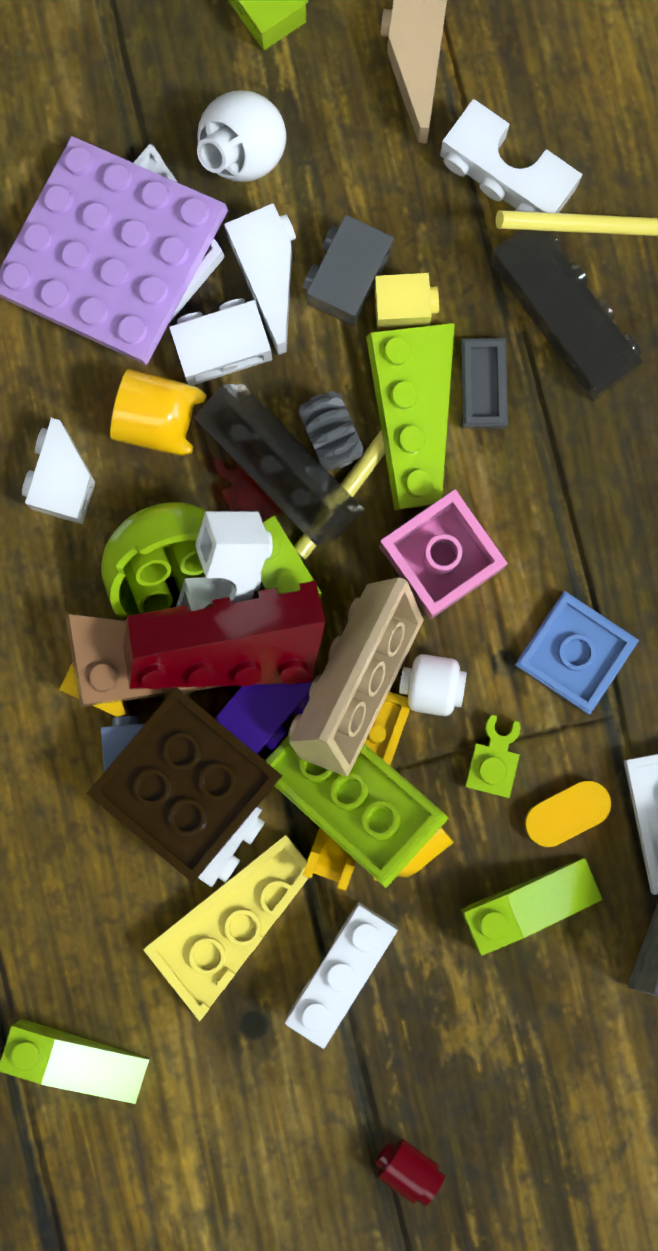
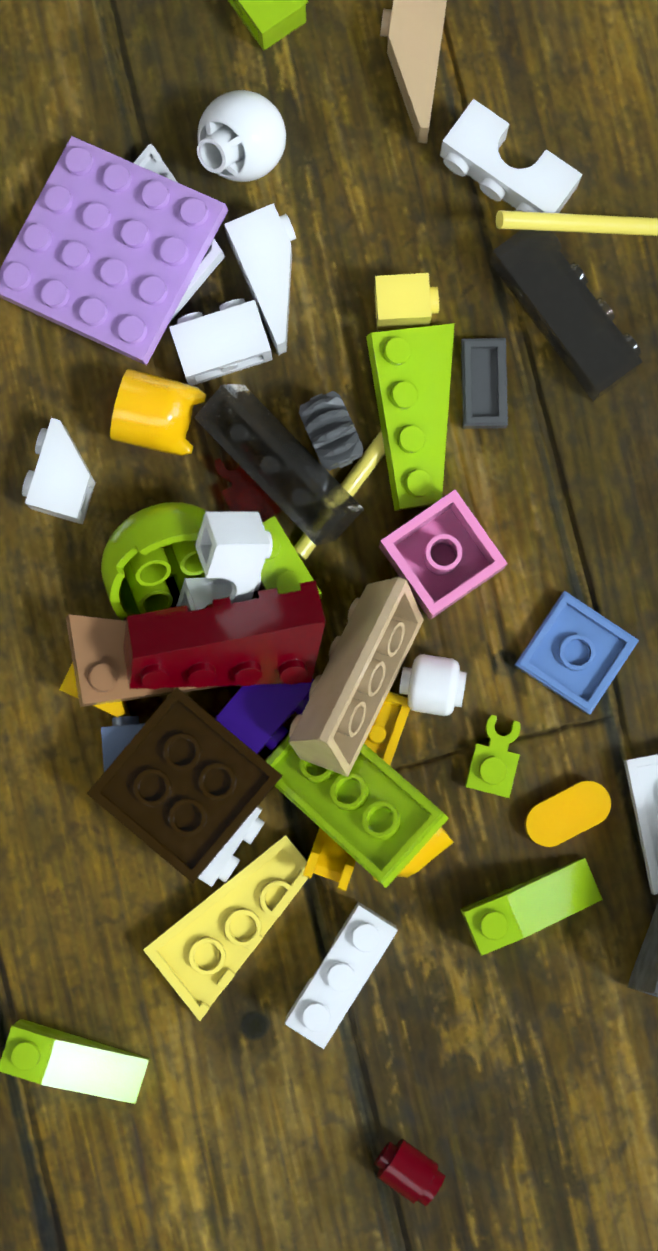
(348, 269): dark grey brick -> none

